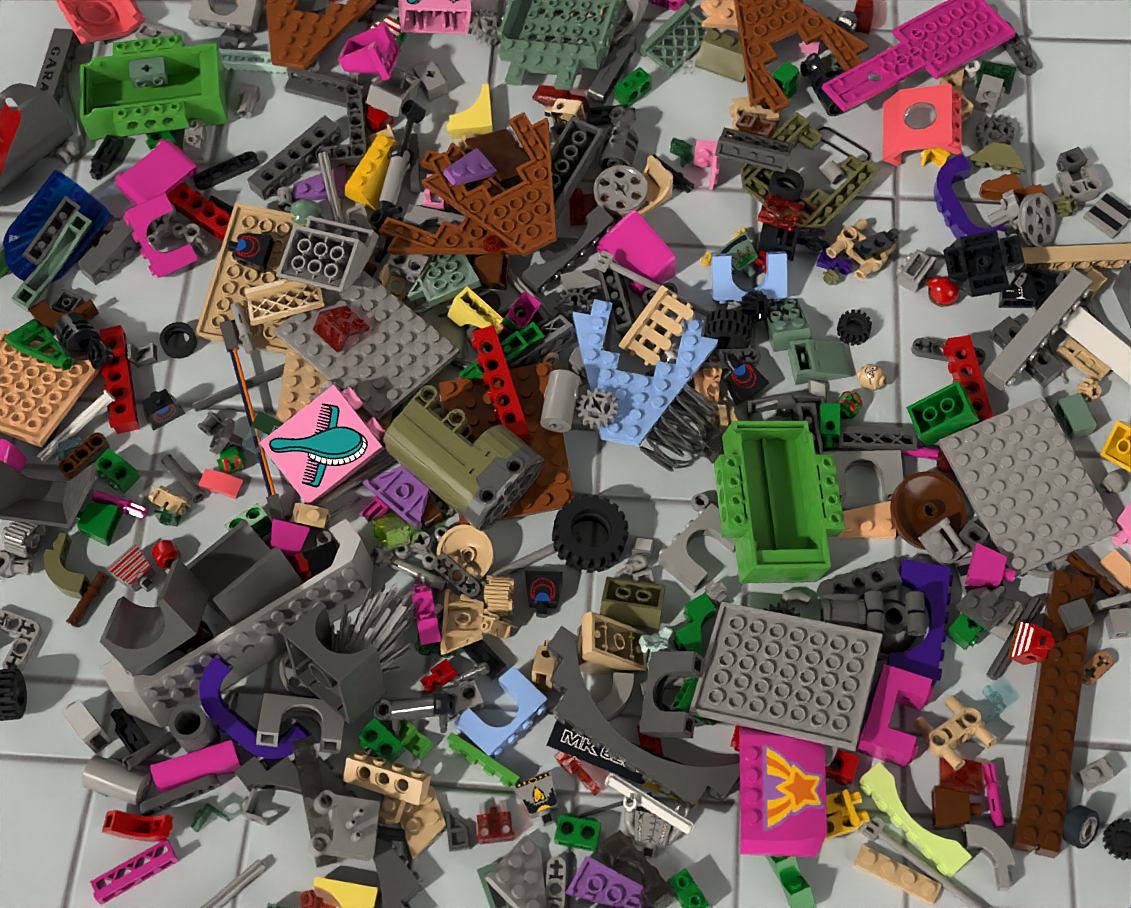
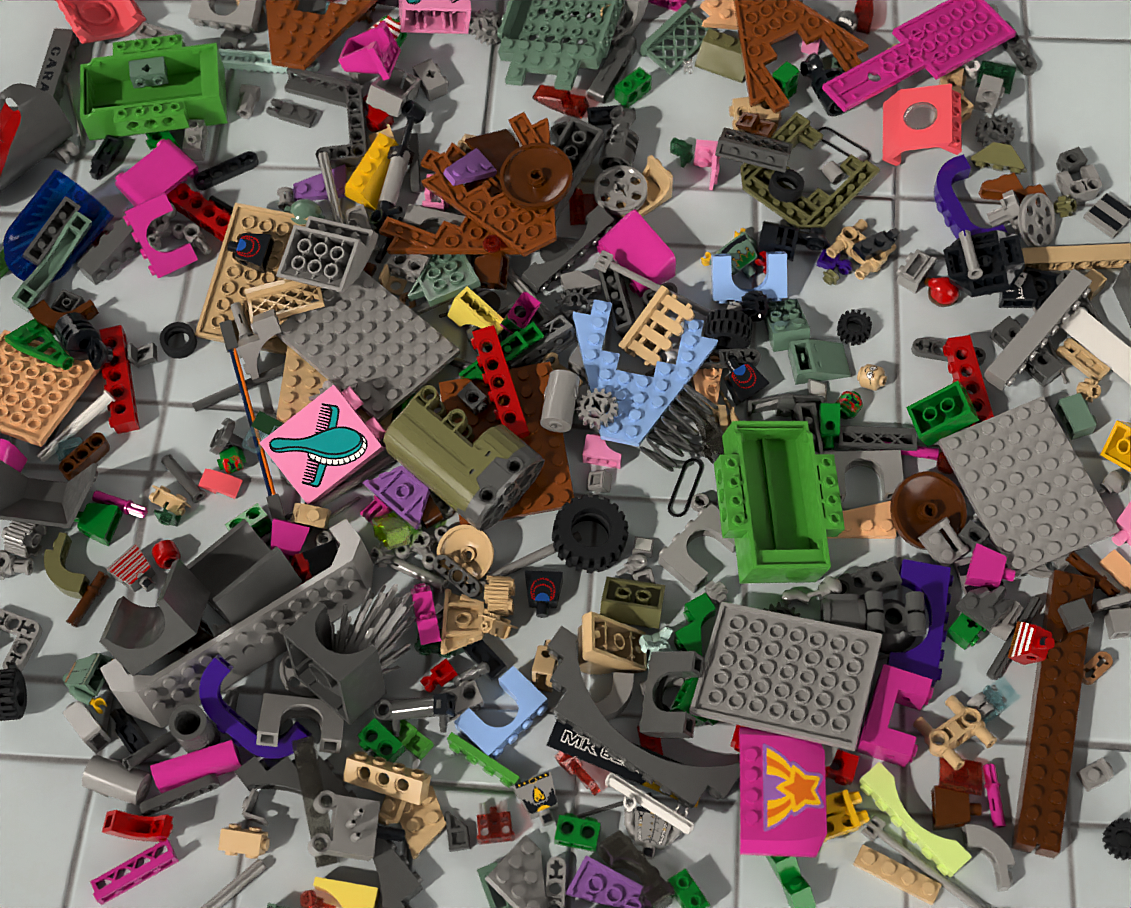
(87, 680): none -> sand green torso
(118, 469): green brick -> none
(161, 408): black torso -> none
(202, 815): clear green bracket -> none
(210, 423): dark grey bush -> none
(249, 841): none -> tan brick
(264, 327): none -> light grey arch
(292, 113): none -> dark grey hinge
(294, 158): dark grey brick -> none
(337, 325): clear red bracket -> none
(469, 392): none -> dark grey brick
(473, 121): light yellow arch -> none
(536, 176): none -> reddish brown dish
(564, 110): tan torso -> none
(598, 452): none -> bright pink arch
(599, 481): none -> light grey slope
(677, 484): none -> black piece
(678, 177): black pin -> none
(786, 222): clear red piece -> none
(829, 586): none -> light grey piece
(936, 155): yellow bracket -> none
(970, 256): none -> light grey pin
(981, 704): none -> light grey wheel
(1080, 826): black wheel -> none

